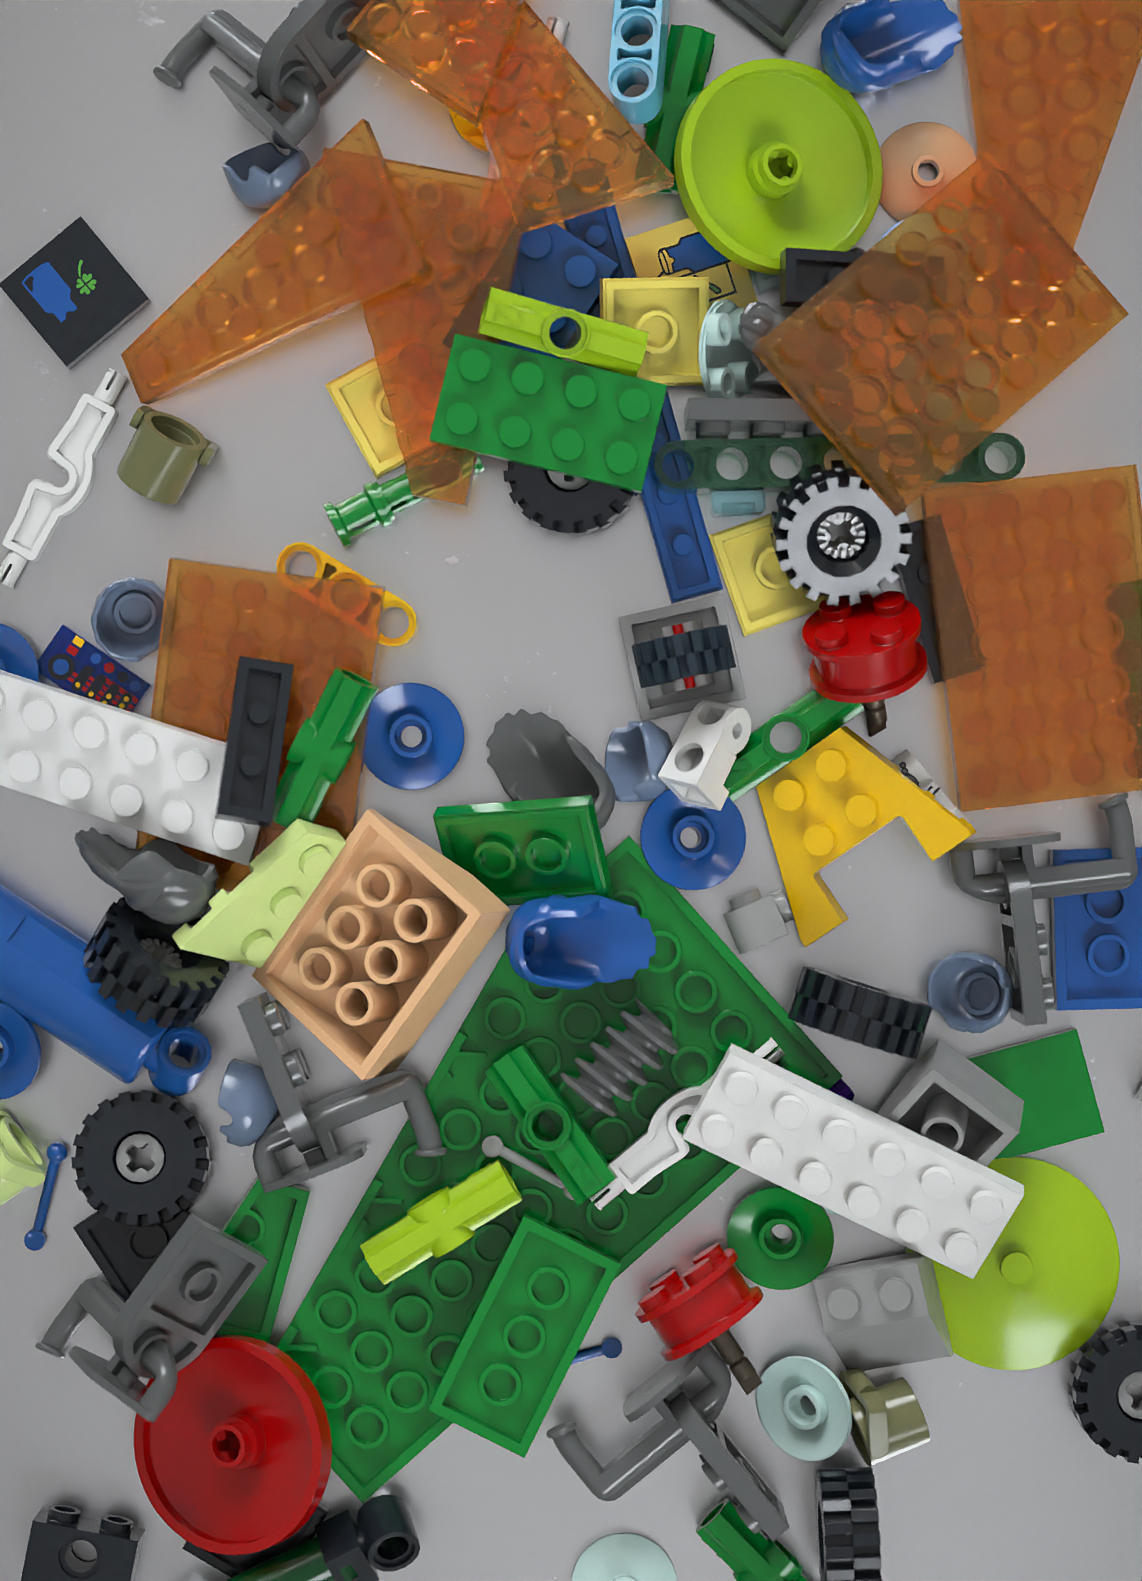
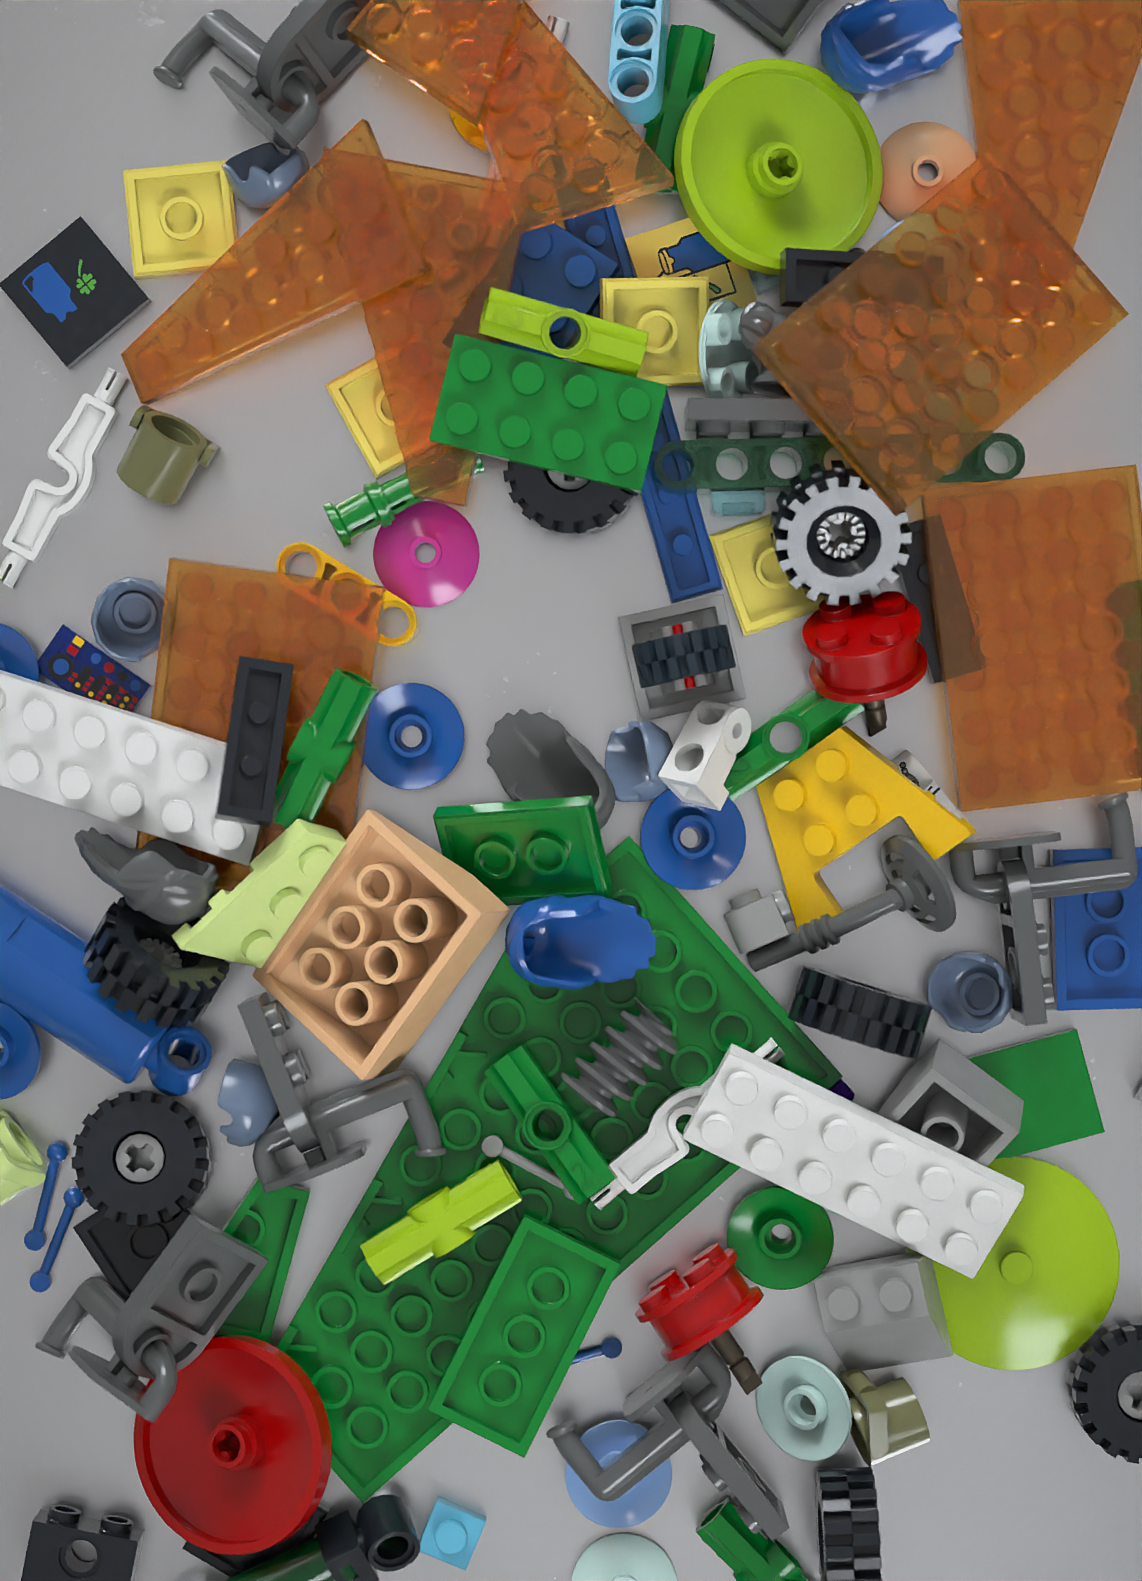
(41, 1279): none -> blue hinge
(179, 218): none -> light yellow tile
(430, 582): none -> dark pink dish
(451, 1533): none -> medium azure plate
(640, 1502): none -> light blue dish
(902, 892): none -> dark grey dish

